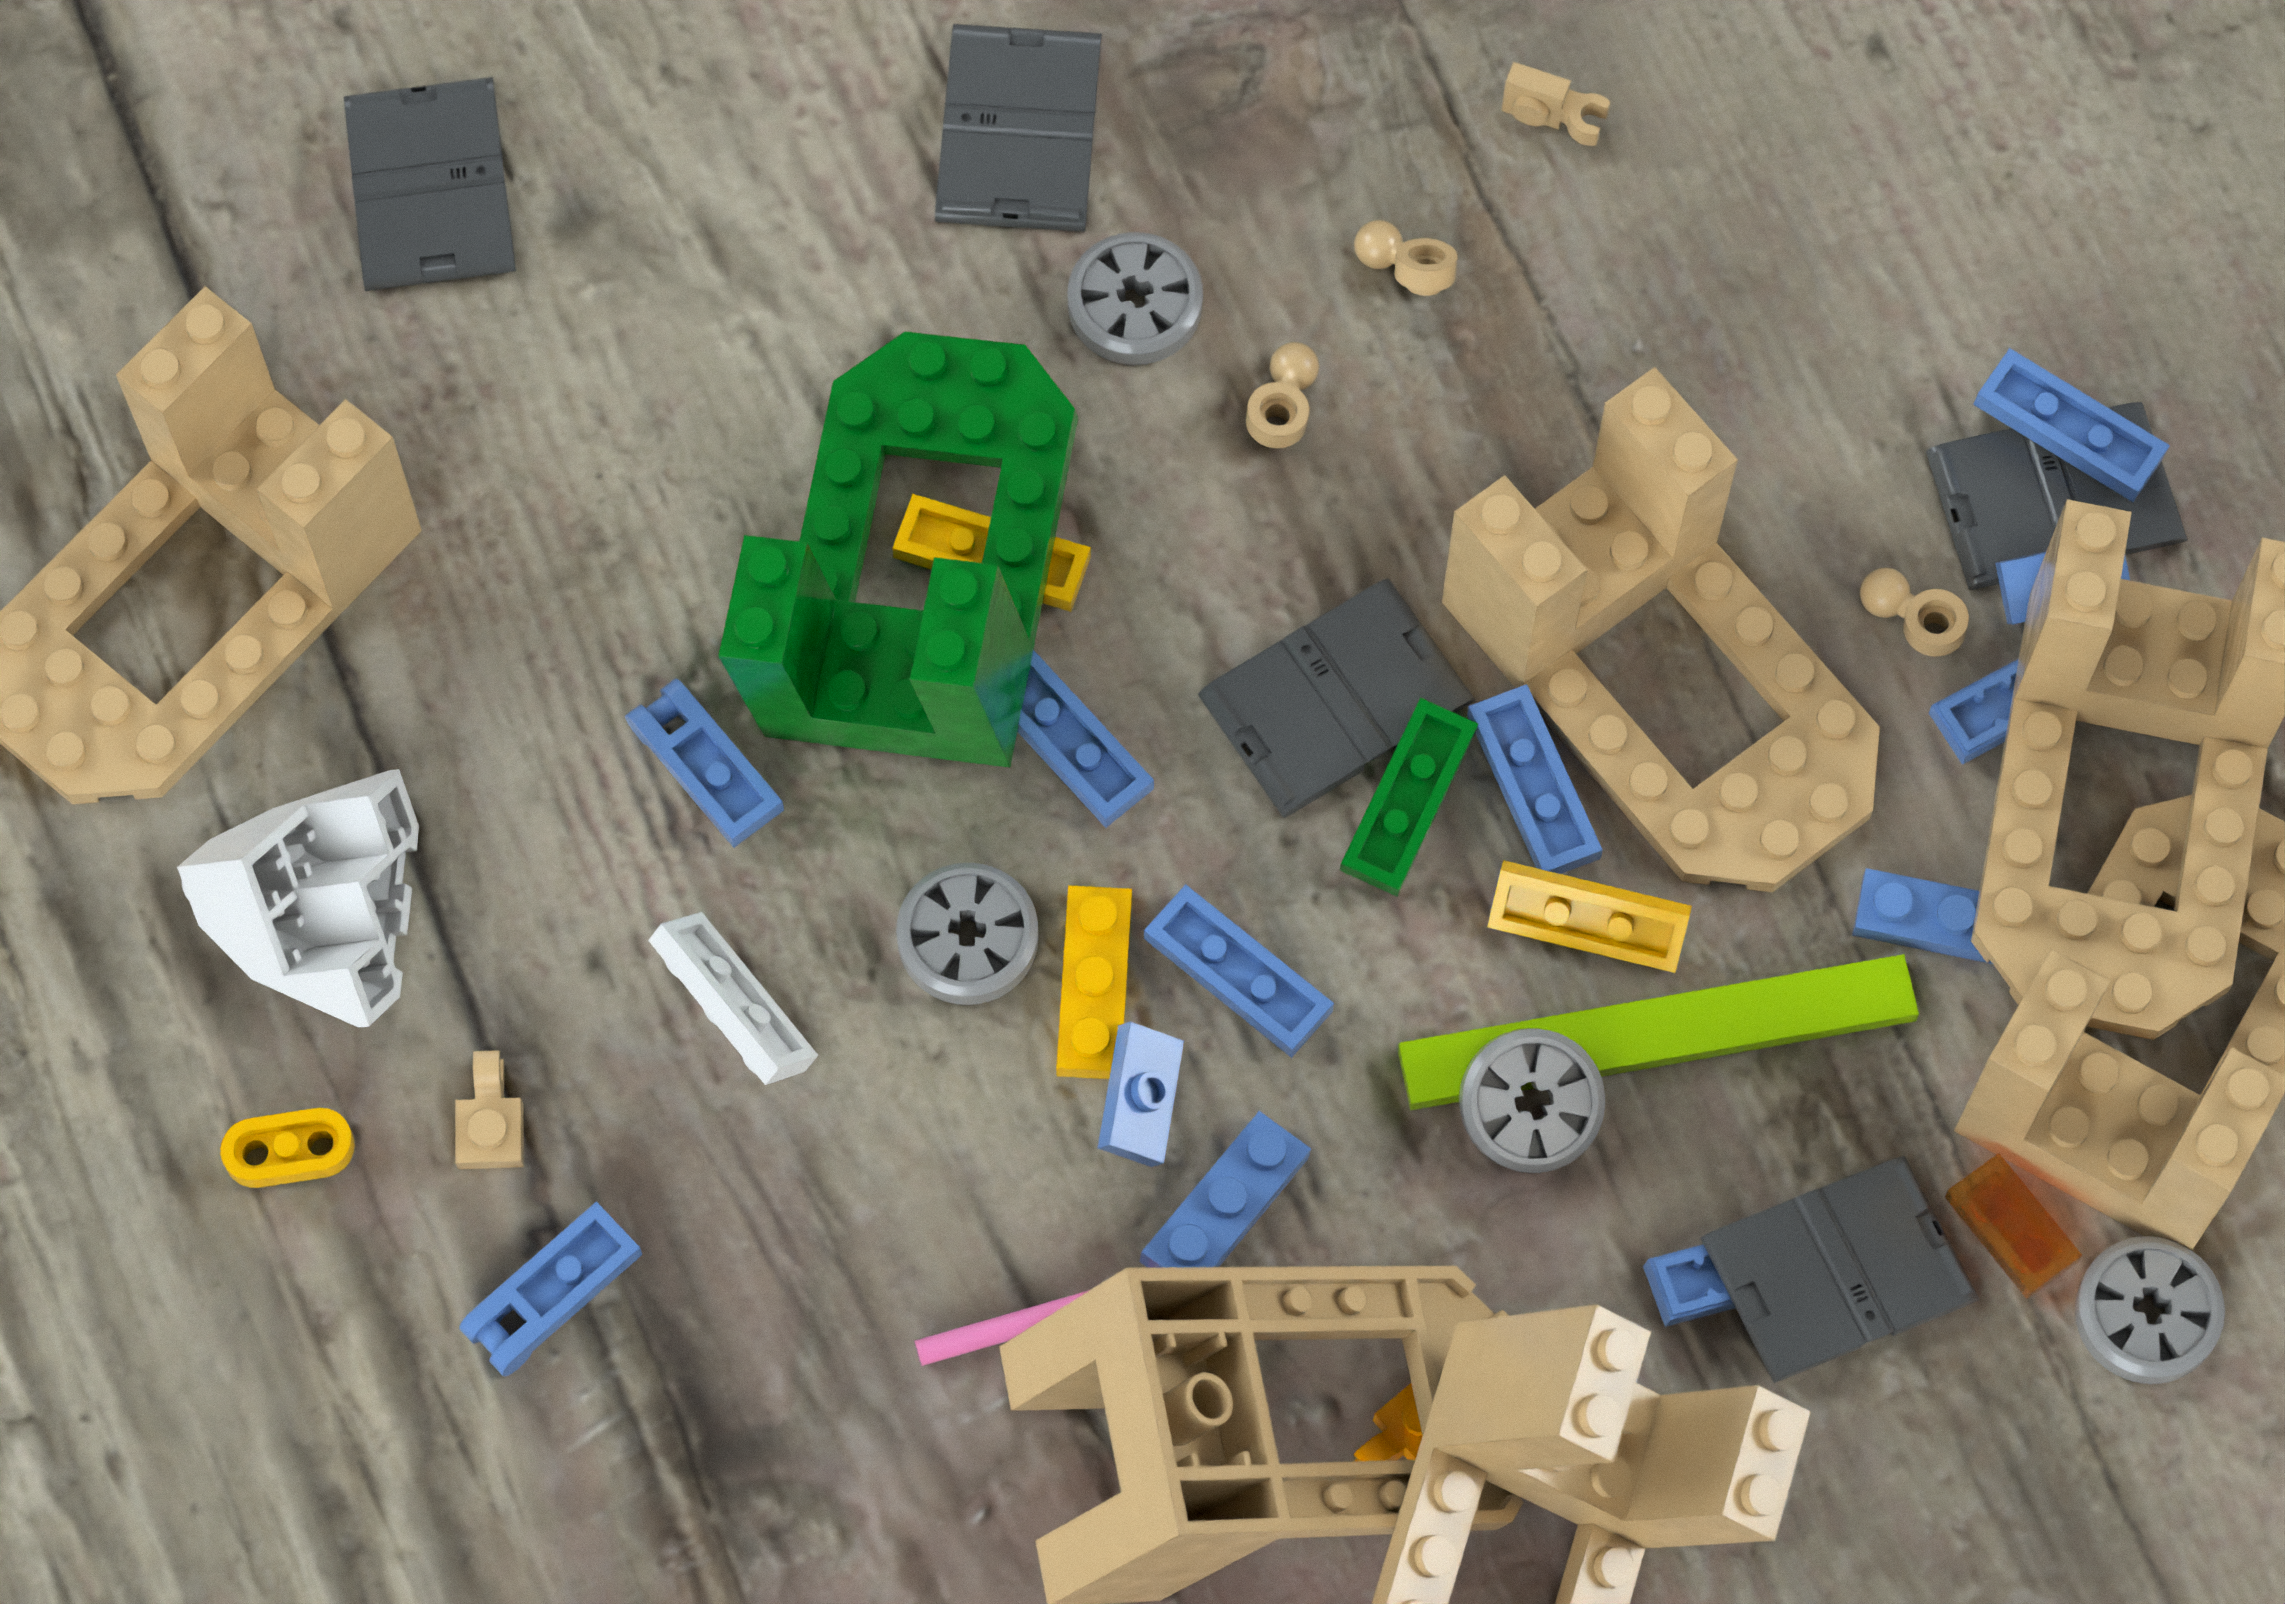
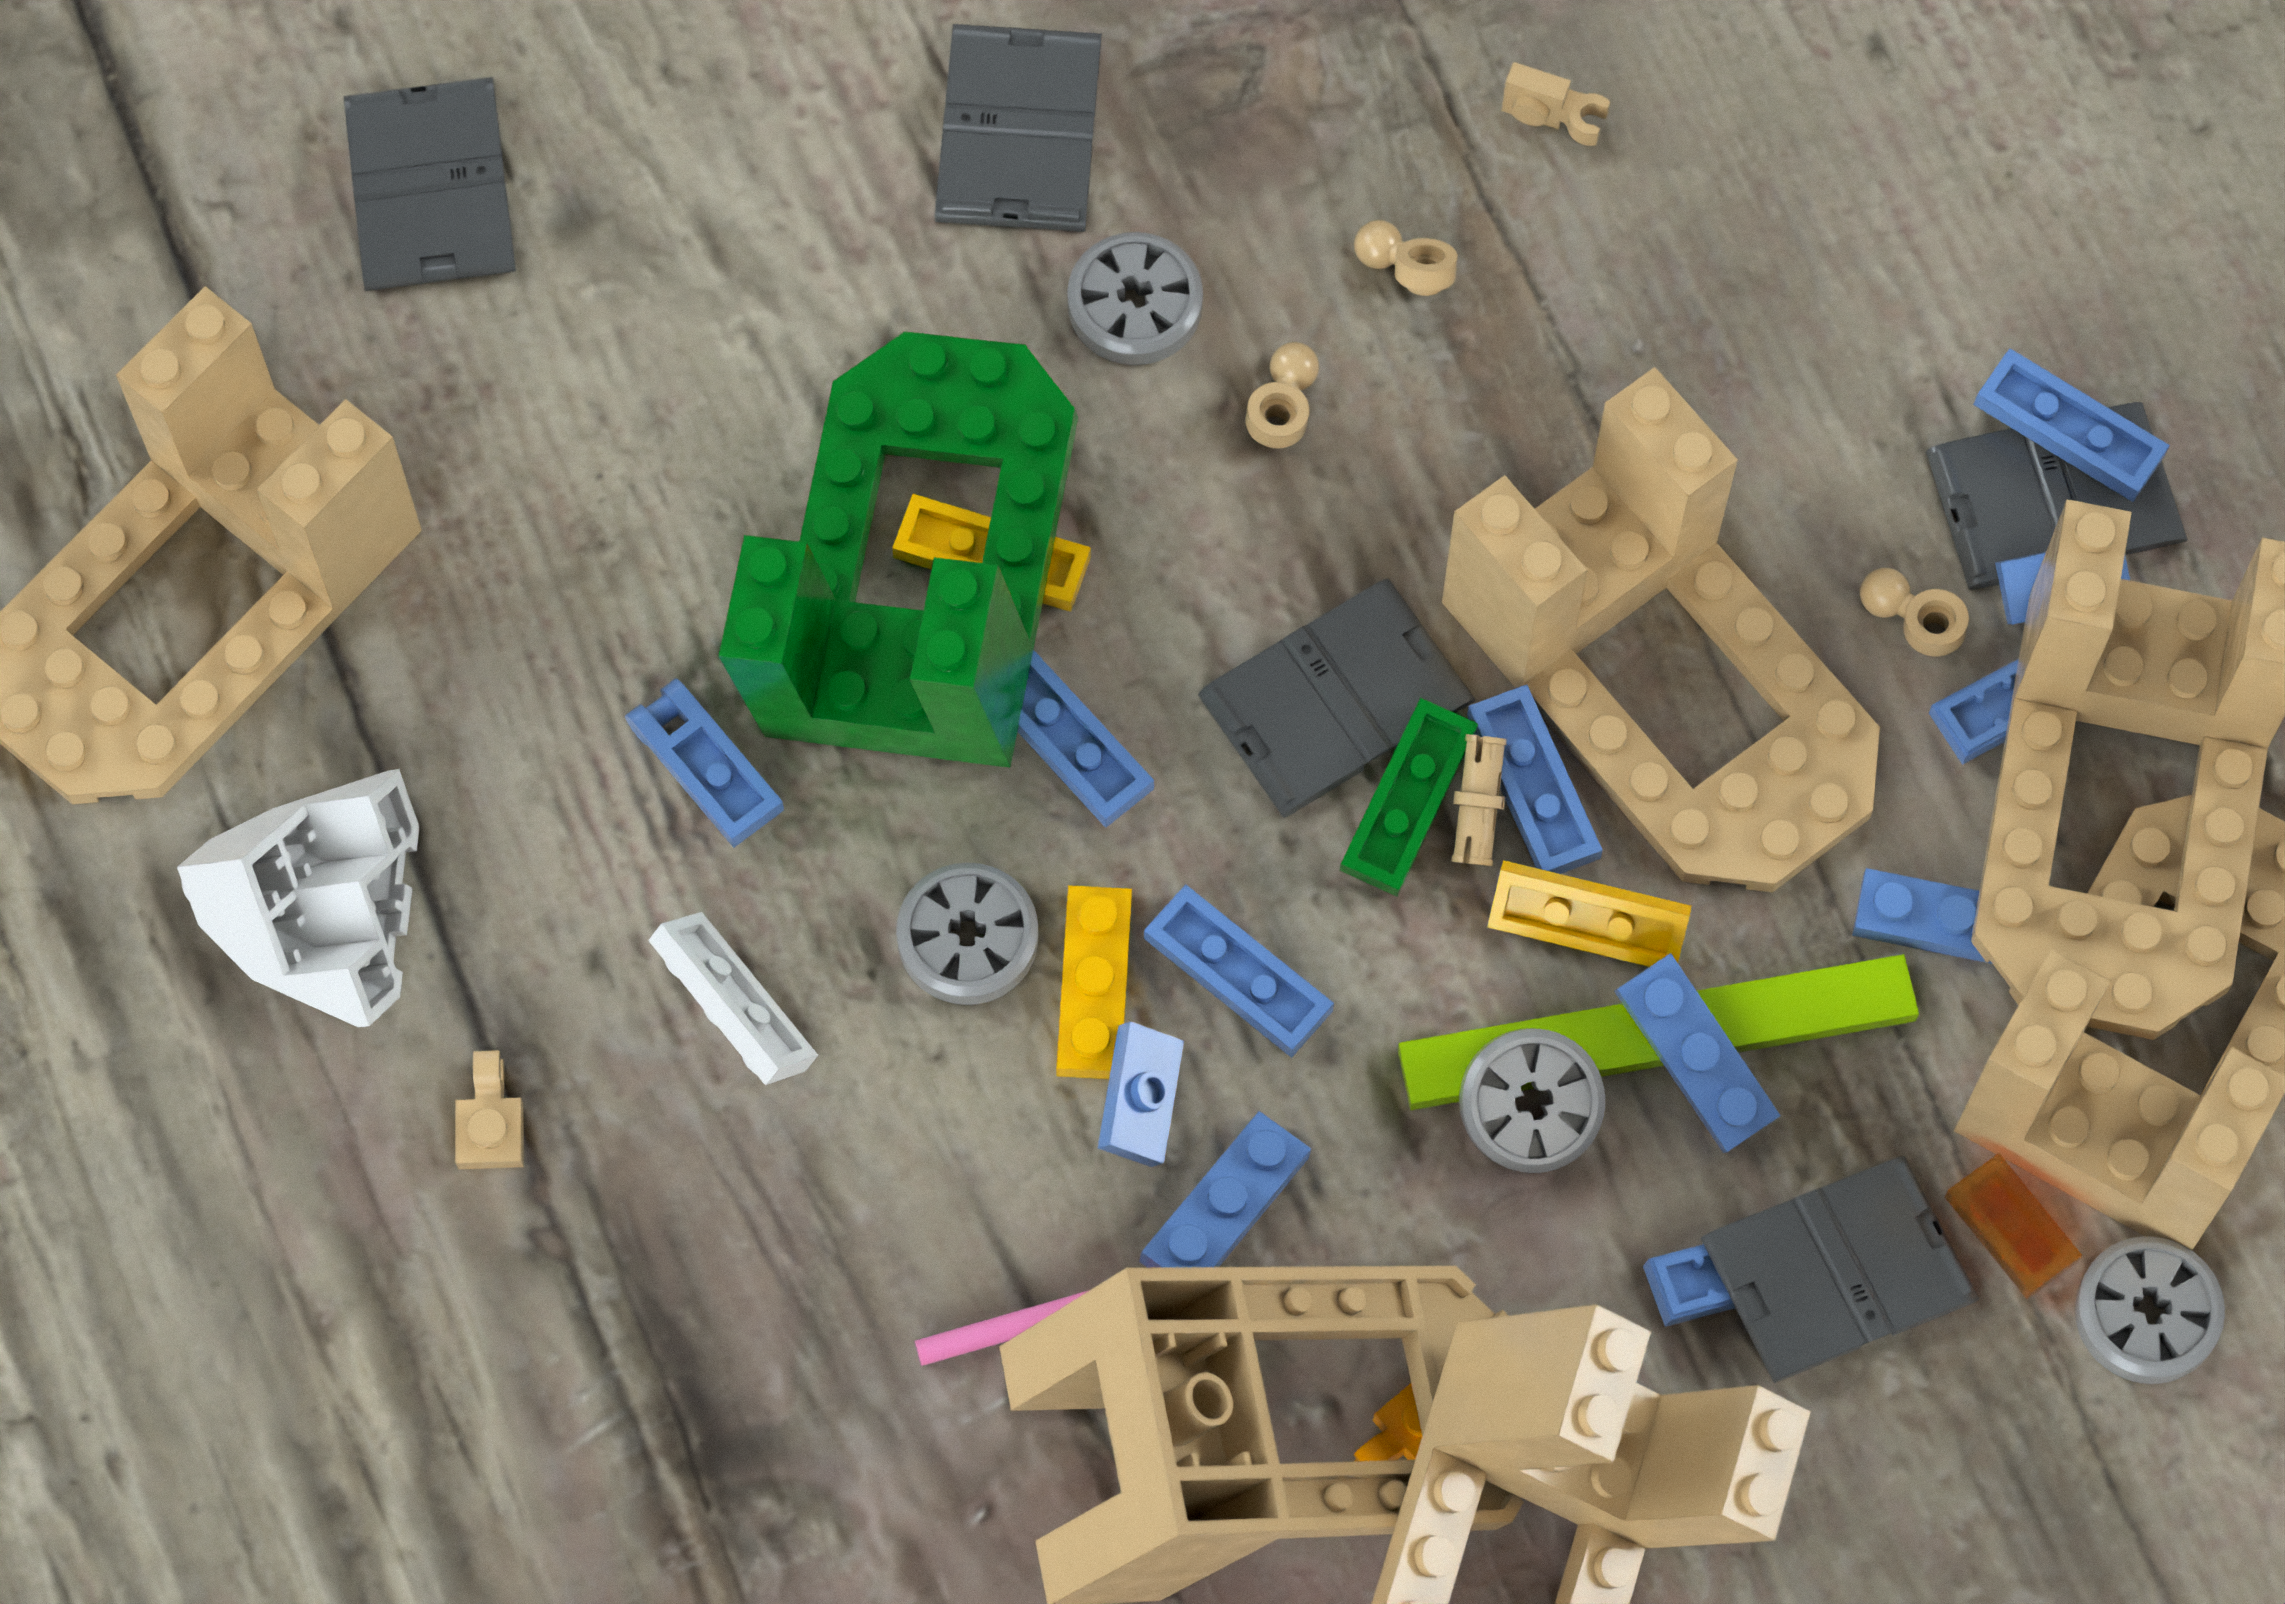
(289, 1146): yellow plate -> none
(551, 1288): medium blue plate -> none
(1479, 800): none -> tan pin
(1697, 1053): none -> medium blue plate

